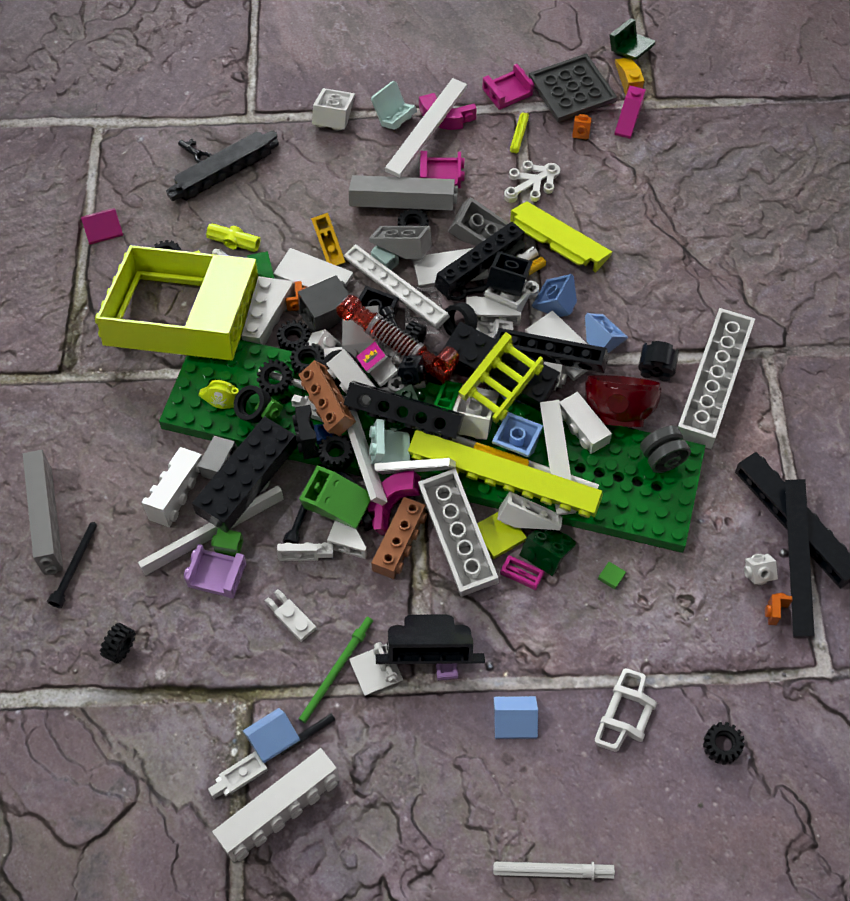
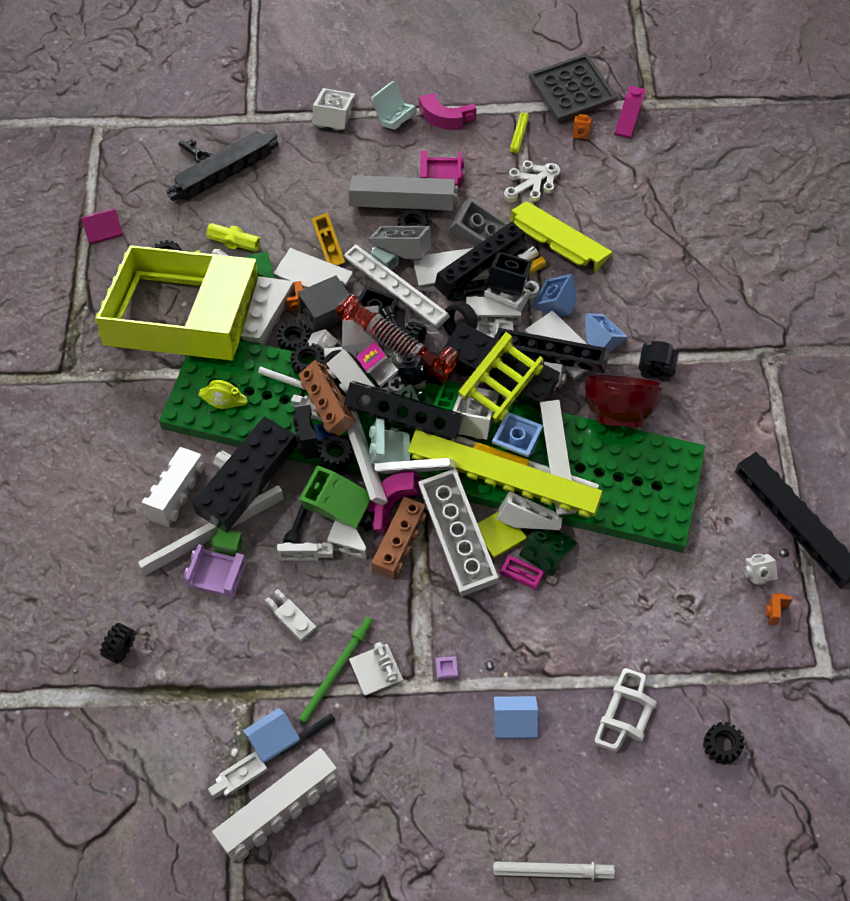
(42, 512): light grey brick -> none
(57, 598): black piece -> none
(216, 456): light grey panel -> none
(241, 401): black tyre -> none
(264, 377): black tyre -> none
(272, 410): bright green bracket -> none
(425, 128): white tile -> none
(430, 641): black brick -> none
(508, 88): dark pink panel -> none
(584, 423): white brick -> none
(611, 575): bright green tile -> none
(629, 43): dark green bracket -> none
(629, 73): yellow slope -> none
(665, 449): dark grey wheel -> none
(715, 377): white brick -> none
(799, 559): black tile -> none

